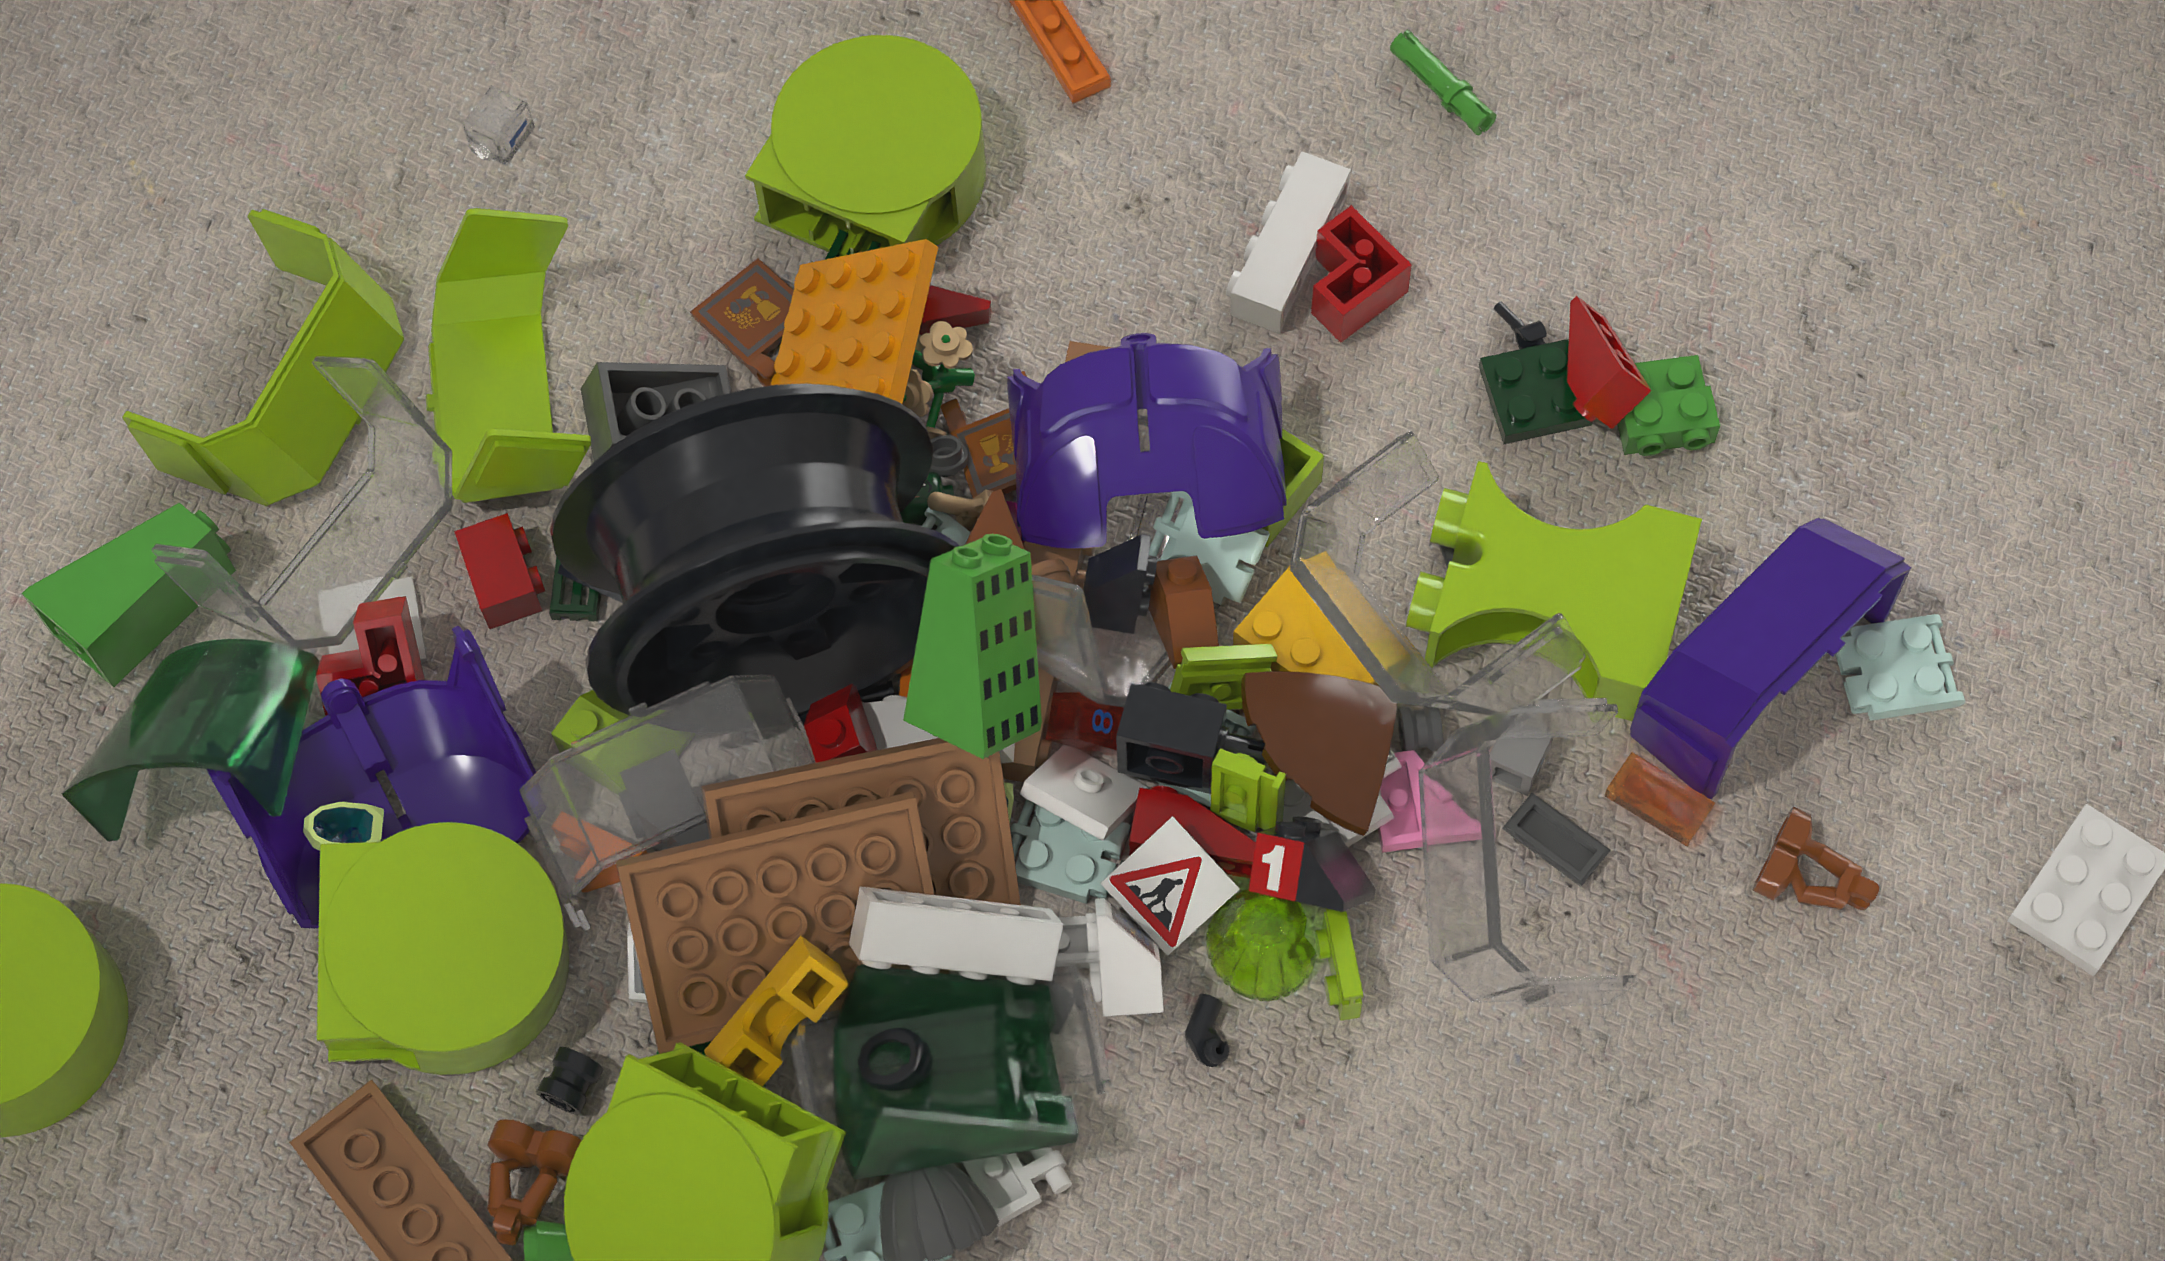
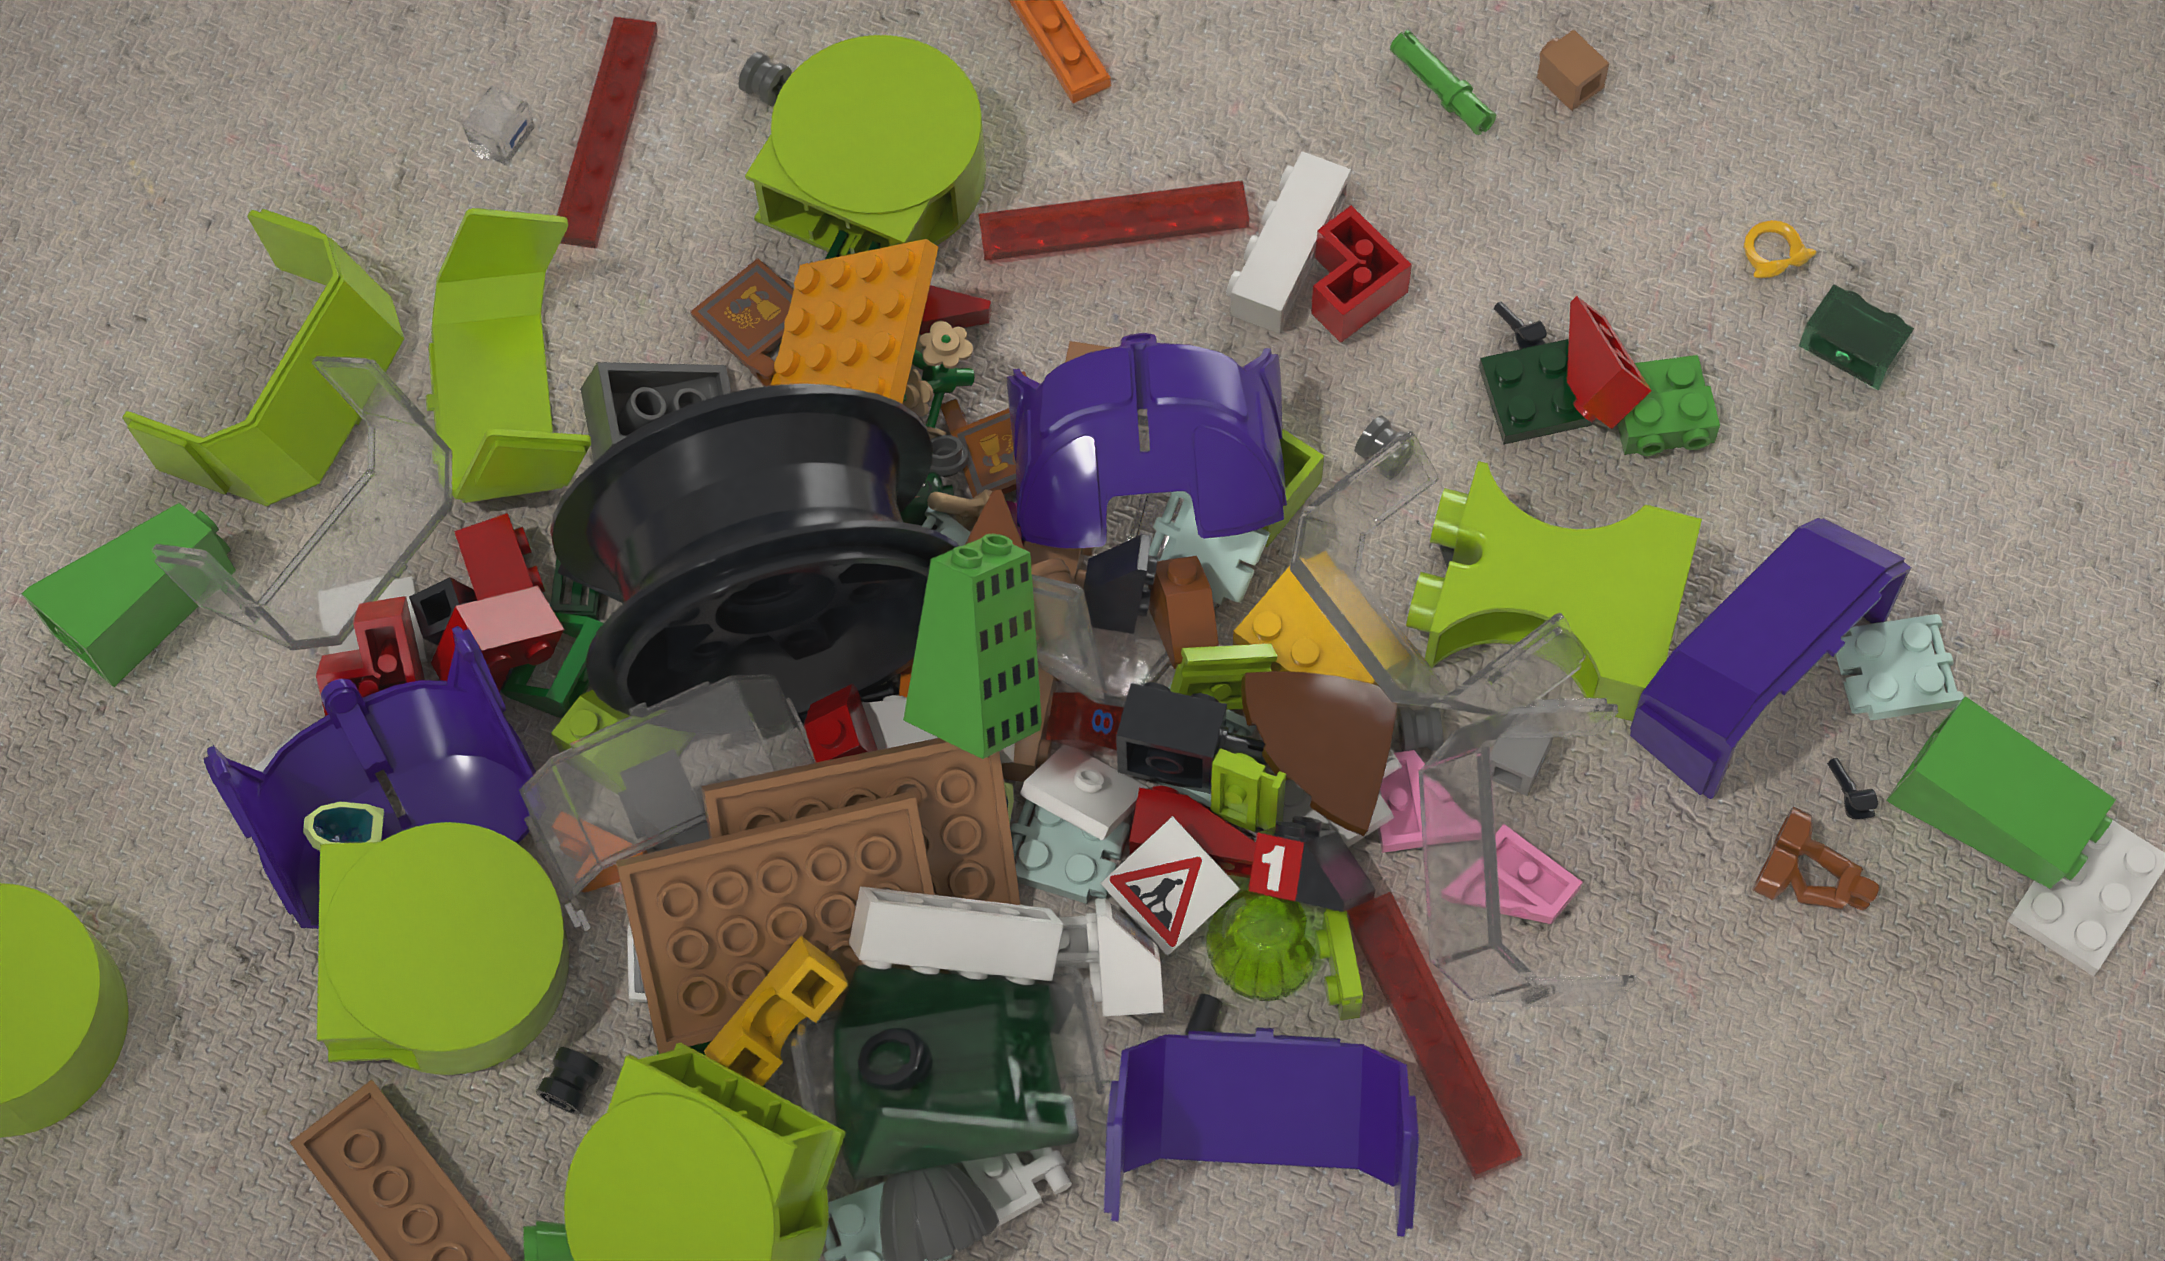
(205, 708): clear green windscreen -> none
(436, 604): none -> black brick
(508, 629): none -> brick
(523, 1148): dark orange piece -> none
(571, 678): none -> green tile
(606, 130): none -> clear red tile
(763, 77): none -> dark grey wheel
(1113, 220): none -> clear red plate
(1263, 1104): none -> dark purple piece
(1376, 437): none -> dark grey wheel
(1433, 1036): none -> clear red plate
(1530, 881): none -> bright pink wing
(1556, 839): dark grey tile -> none
(1572, 69): none -> medium nougat brick
(1659, 799): clear orange plate -> none
(1765, 268): none -> yellow piece
(1856, 336): none -> clear green brick
(1857, 803): none -> black hand
(2003, 796): none -> bright green slope

